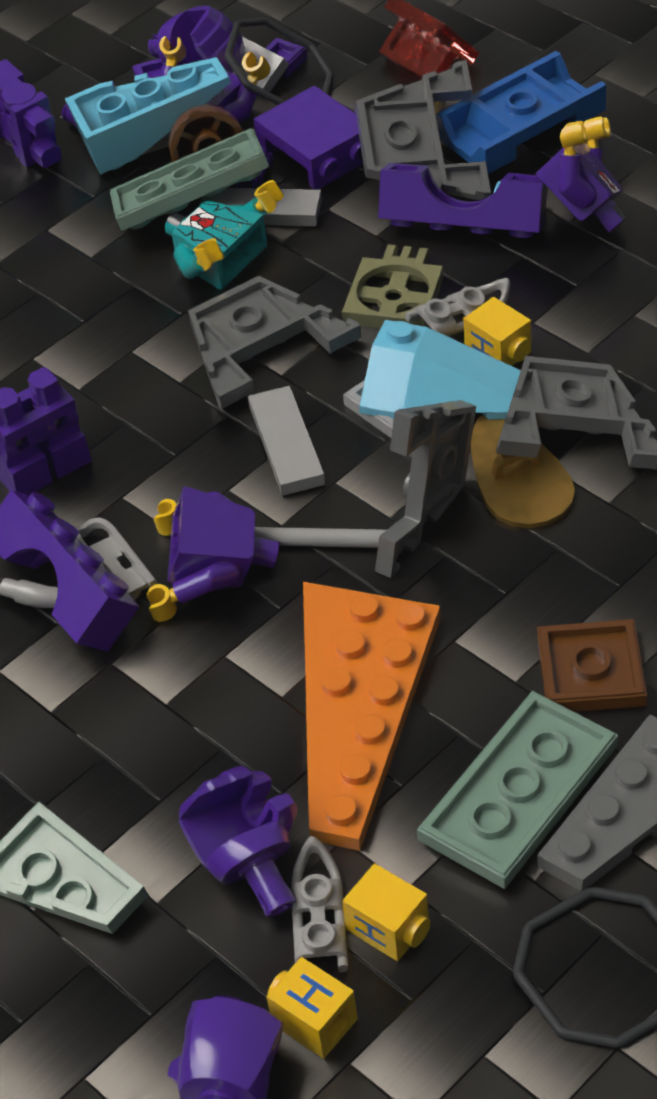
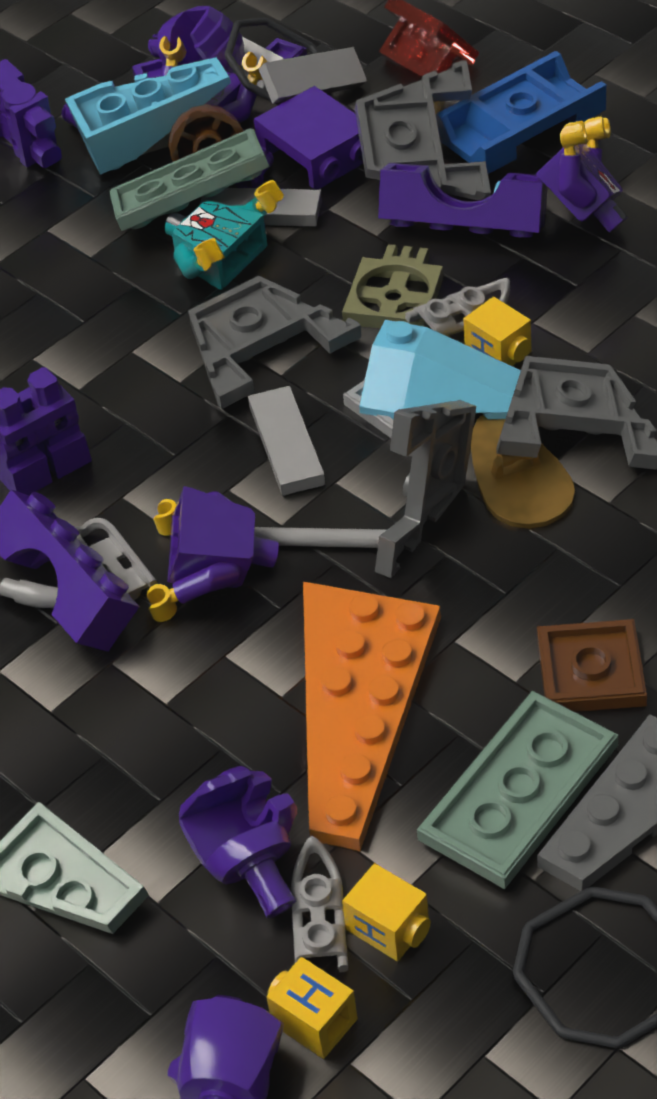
(326, 70): none -> light grey tile

